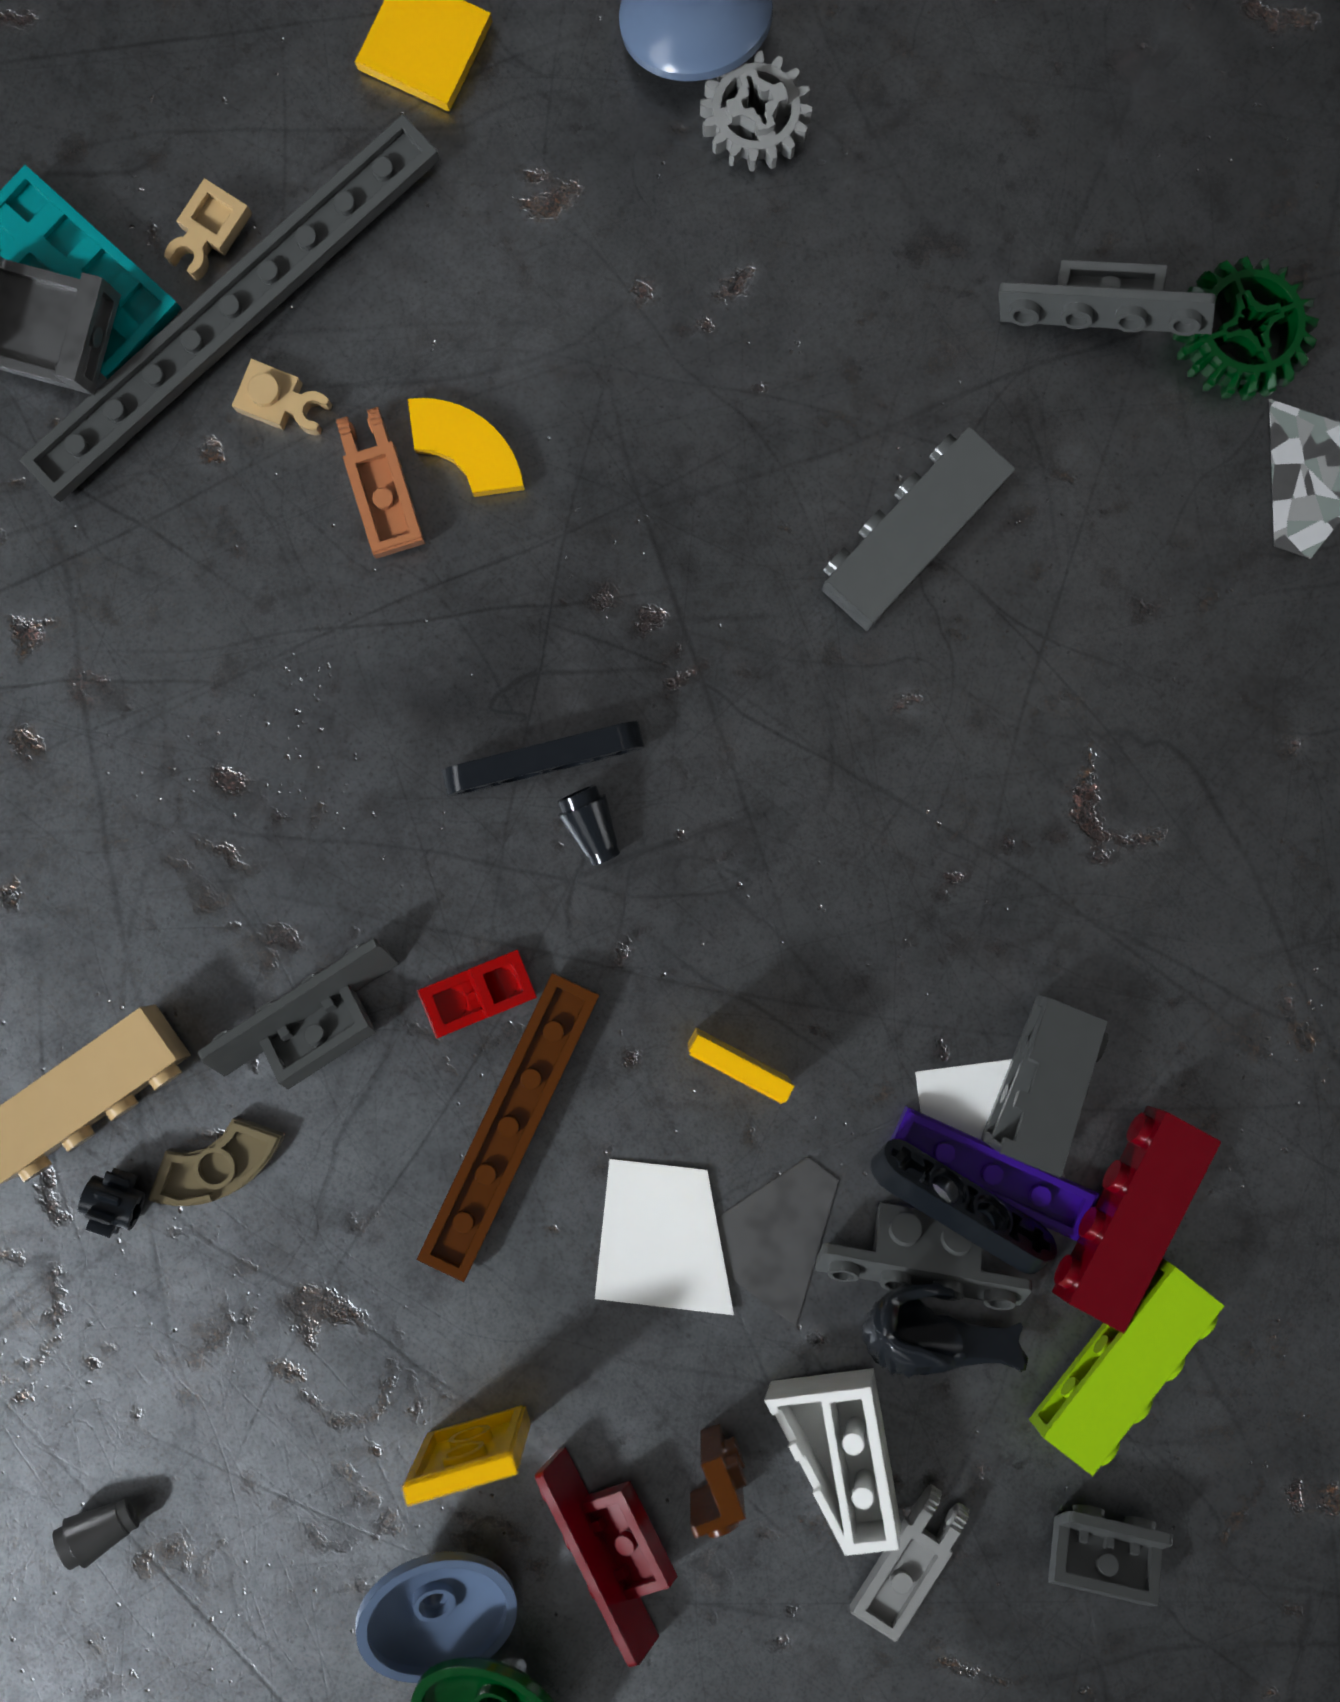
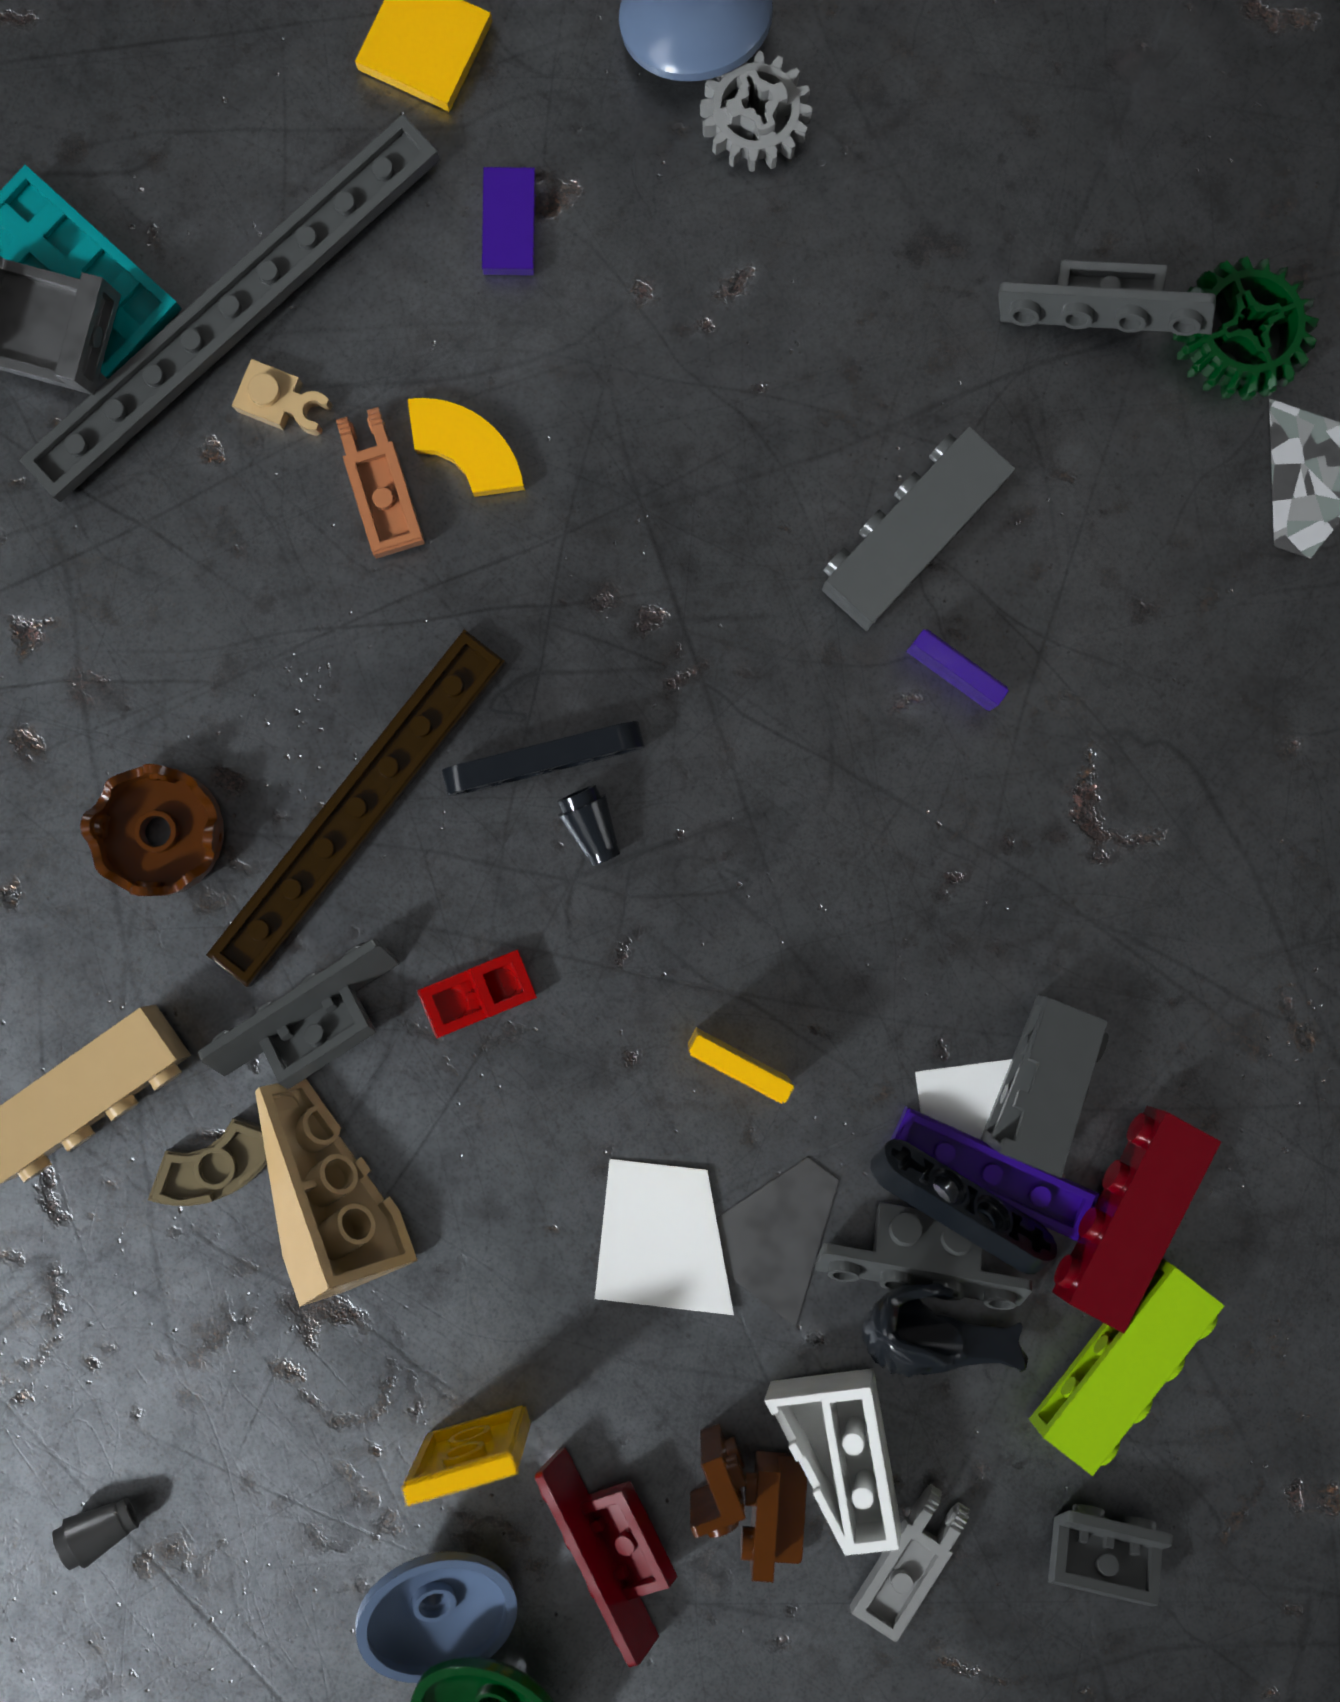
(111, 1202): black gear -> none
(118, 831): none -> reddish brown plate
(210, 222): tan plate -> none
(326, 1208): none -> tan wedge
(356, 809): none -> dark brown tile
(508, 221): none -> dark purple tile
(508, 1127): reddish brown plate -> none
(778, 1514): none -> reddish brown bracket
(957, 670): none -> dark purple tile

